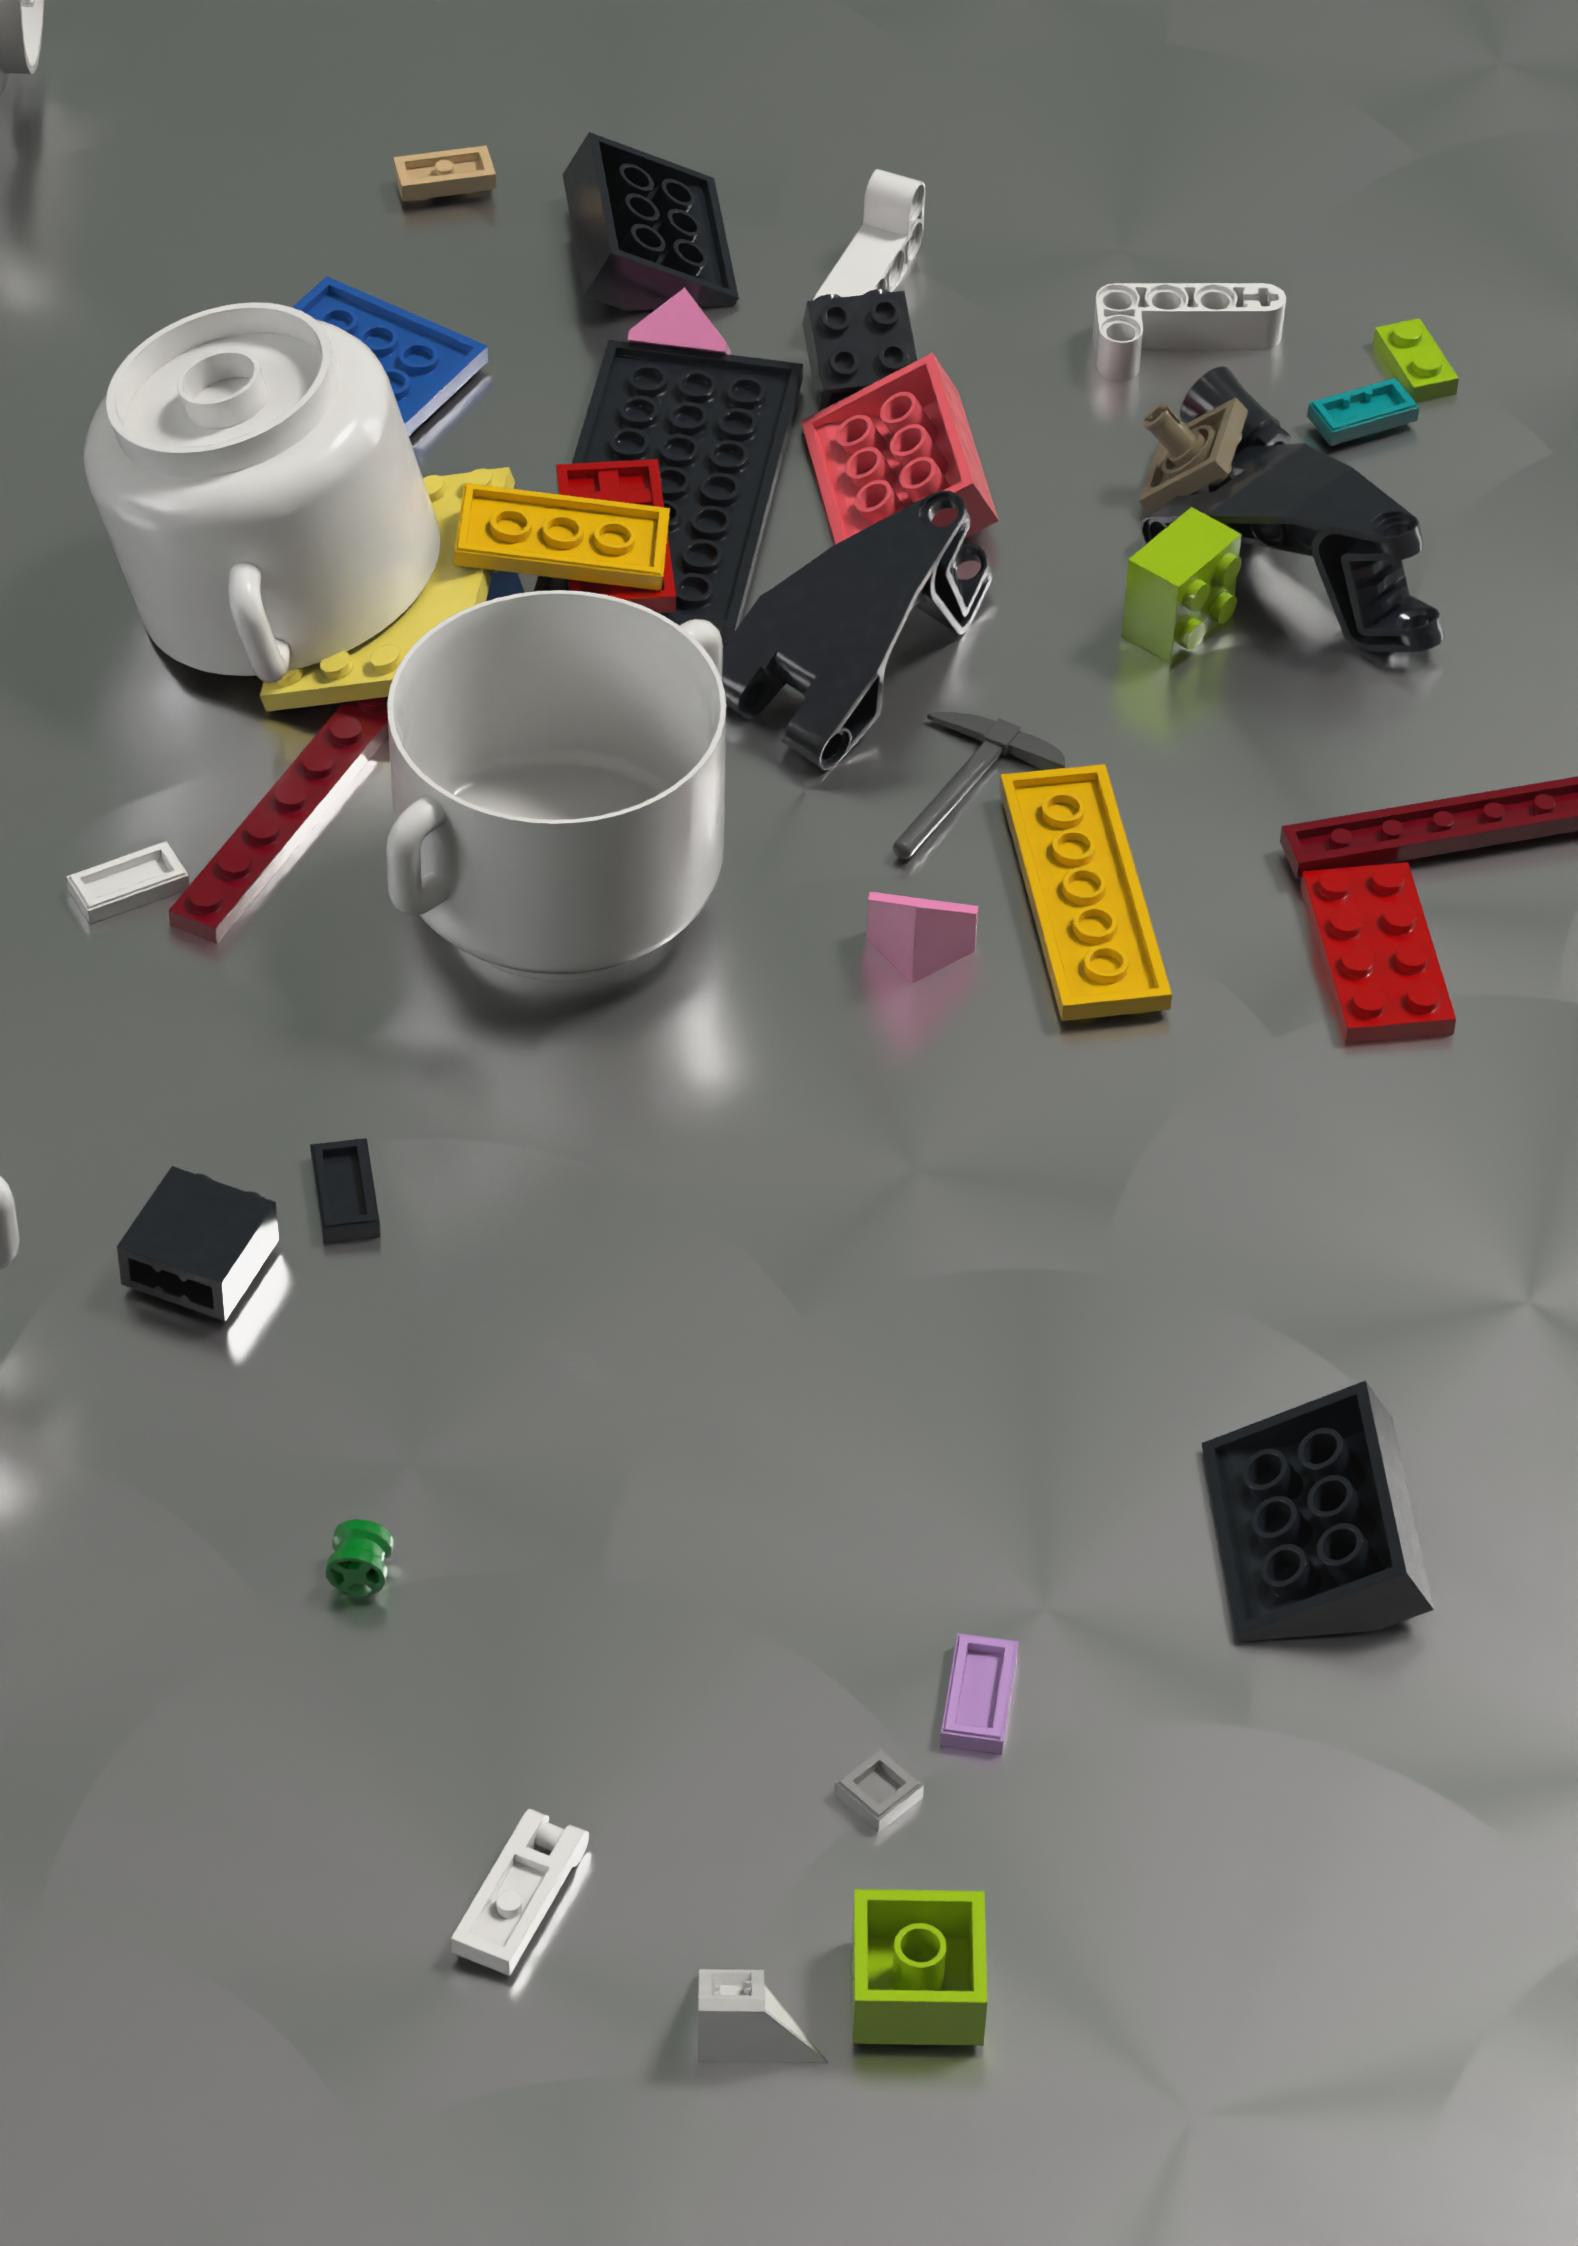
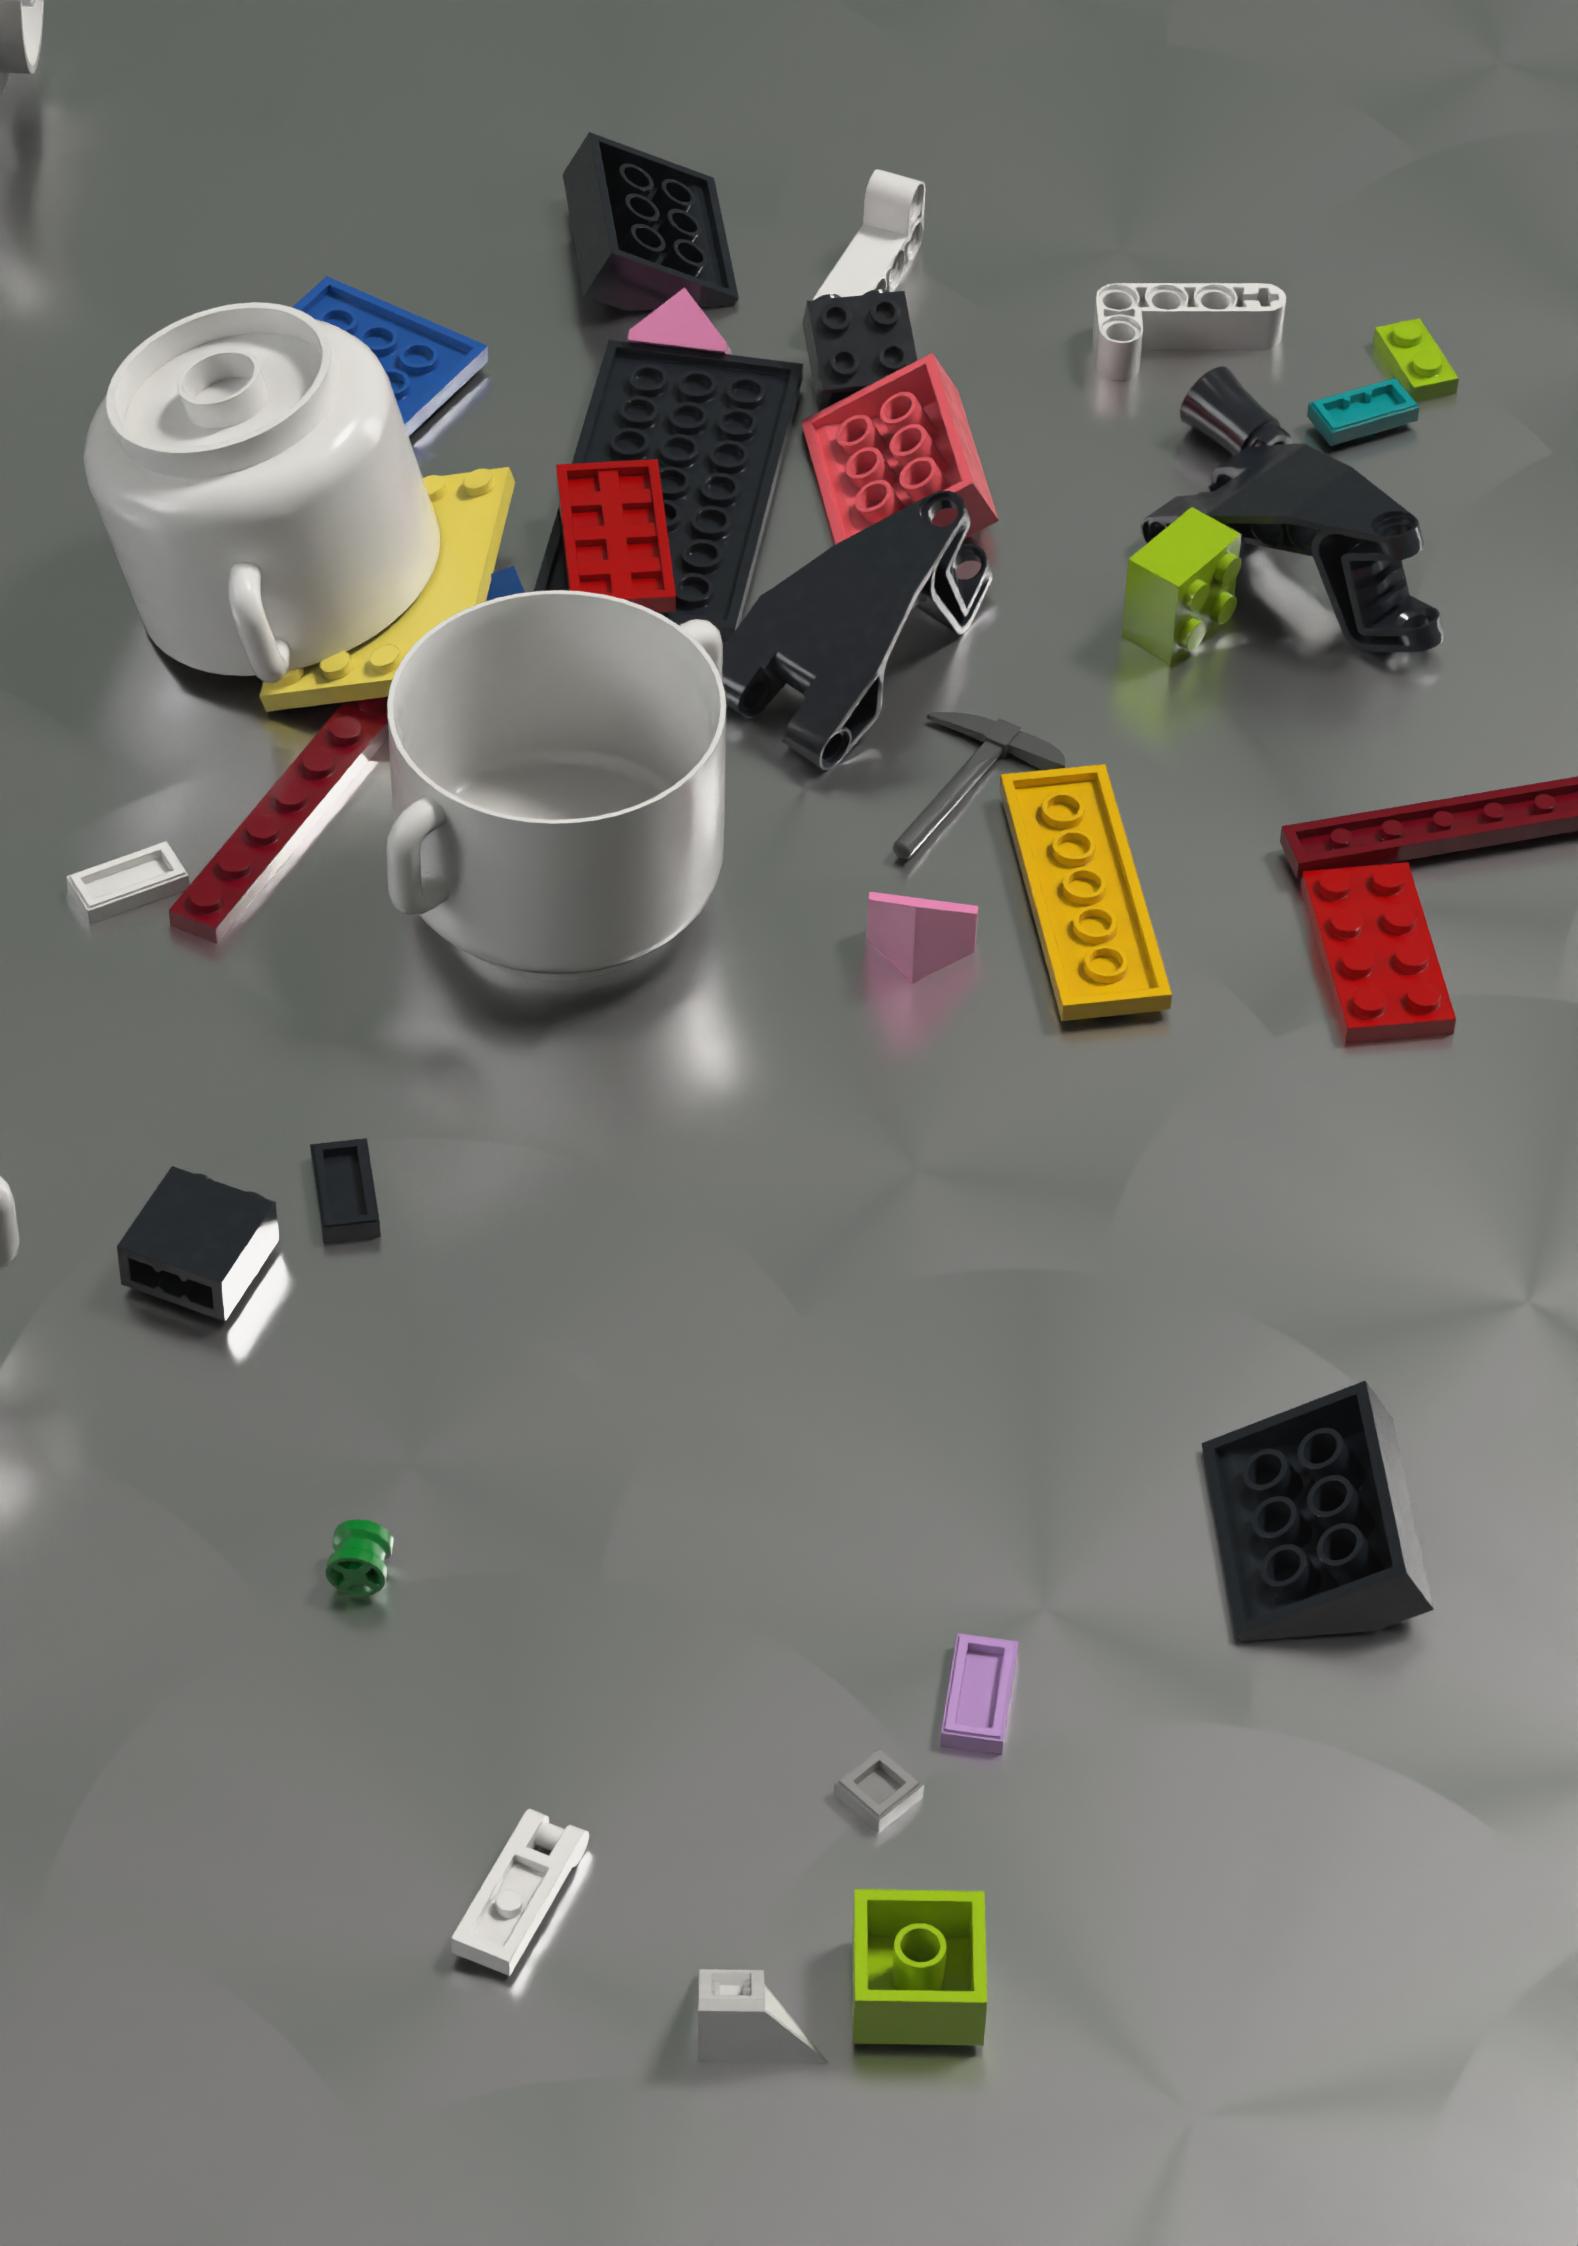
(444, 173): tan plate -> none
(562, 536): yellow tile -> none
(1190, 453): dark tan plate -> none

